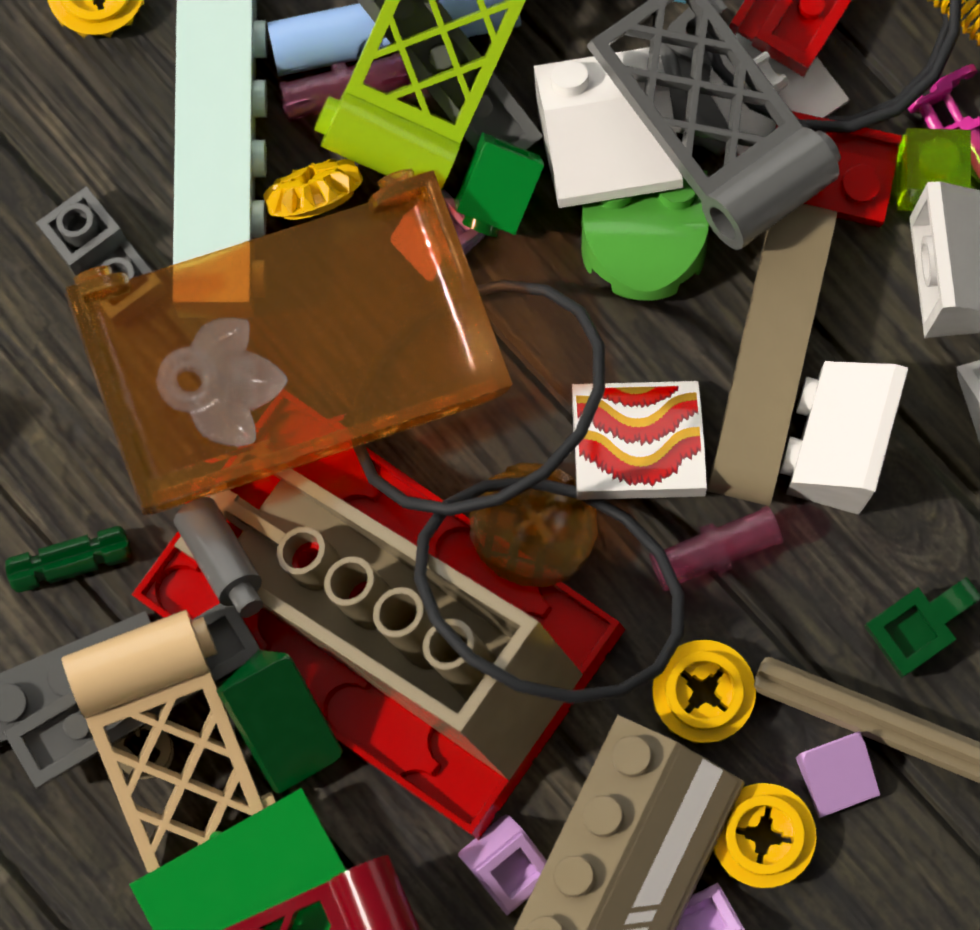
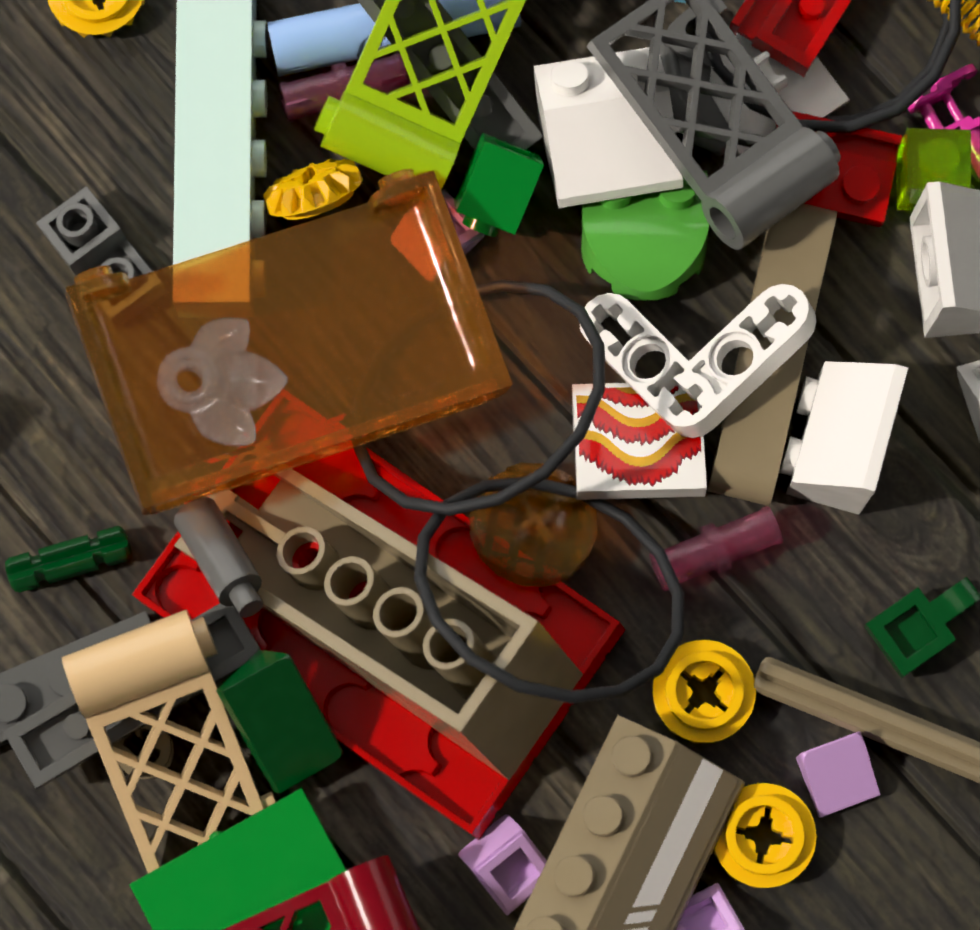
(703, 374): none -> white beam

